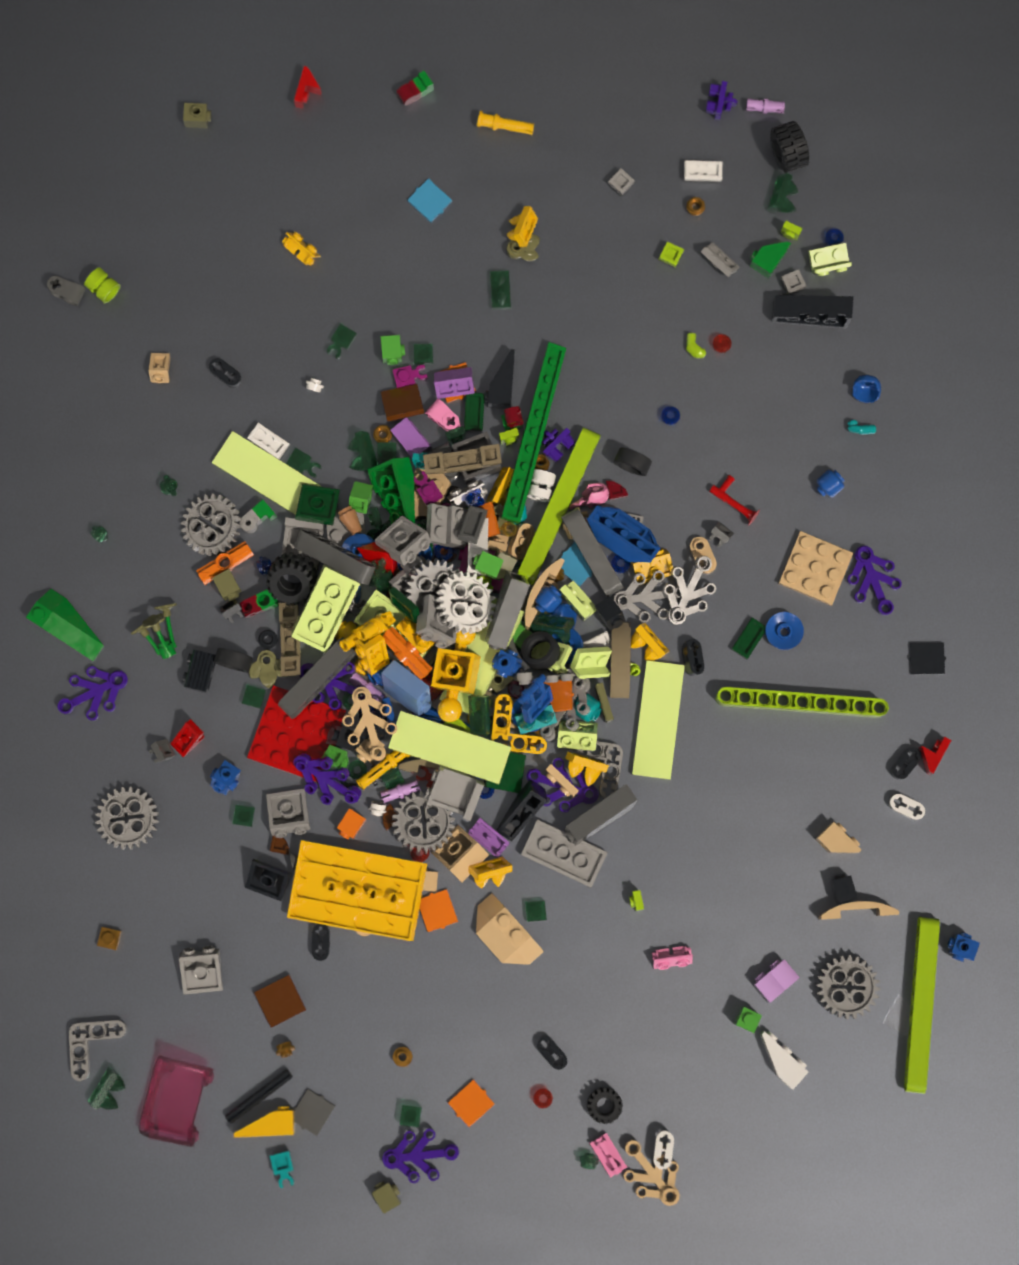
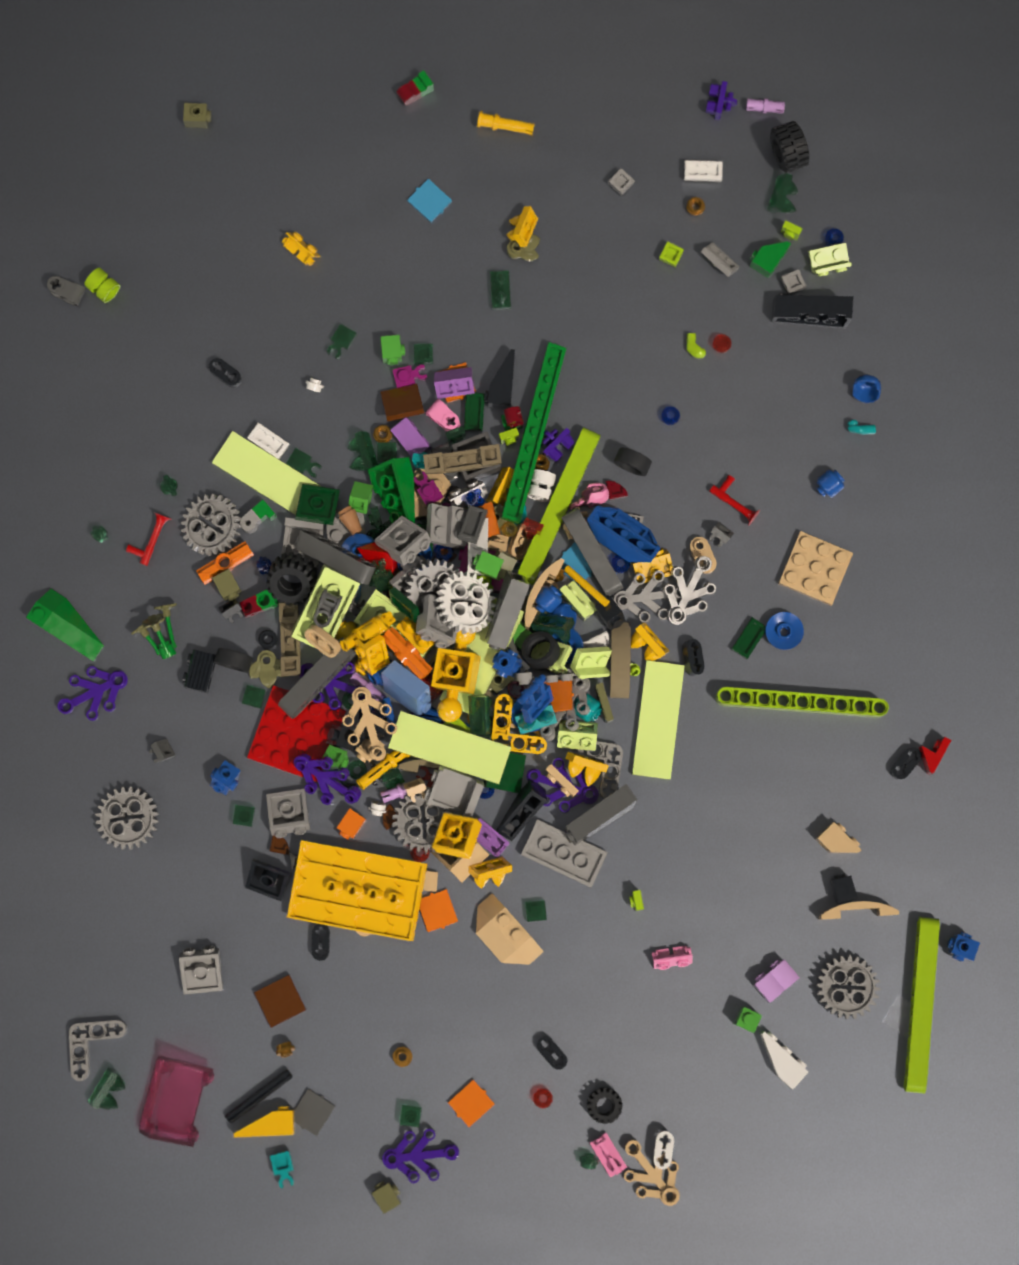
(109, 938): pearl gold plate -> none
(147, 553): none -> red piece
(159, 367): tan bracket -> none
(187, 738): red slope -> none
(306, 84): red slope -> none
(322, 641): none -> tan plate
(327, 607): none -> dark grey piece
(414, 787): none -> tan tile
(450, 827): none -> yellow brick
(532, 528): none -> clear red plate
(586, 585): none -> yellow bar
(873, 577): dark purple plant -> none
(904, 810): white beam -> none
(927, 658): black piece -> none

